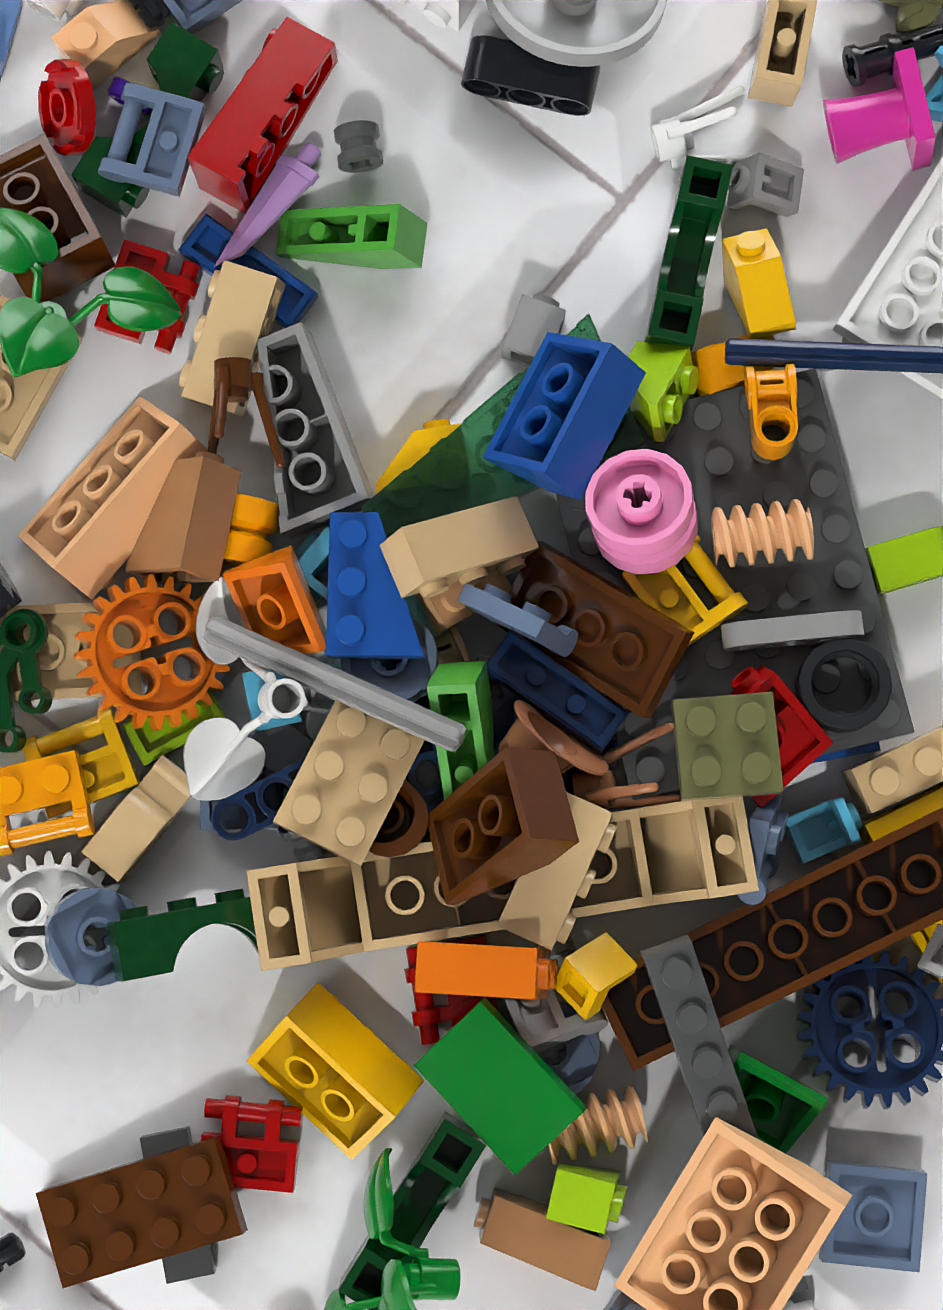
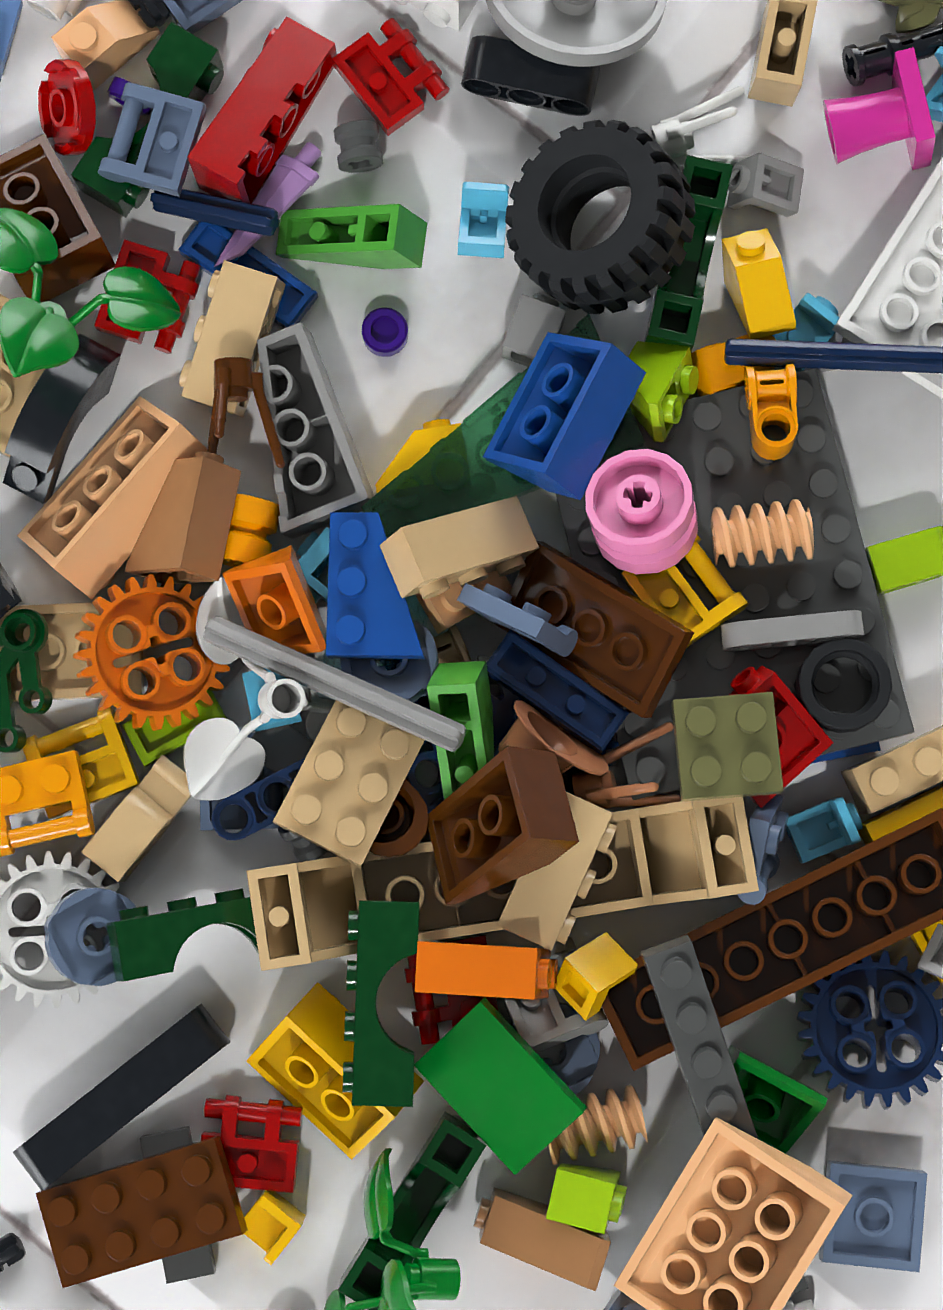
(53, 416): none -> black arch
(121, 1097): none -> black beam
(218, 211): none -> dark blue axle
(272, 1223): none -> yellow panel
(380, 84): none -> red plate
(380, 1067): none -> dark green arch
(385, 332): none -> dark purple tile
(483, 219): none -> medium azure bracket
(564, 181): none -> black tyre
(813, 321): none -> medium azure bracket

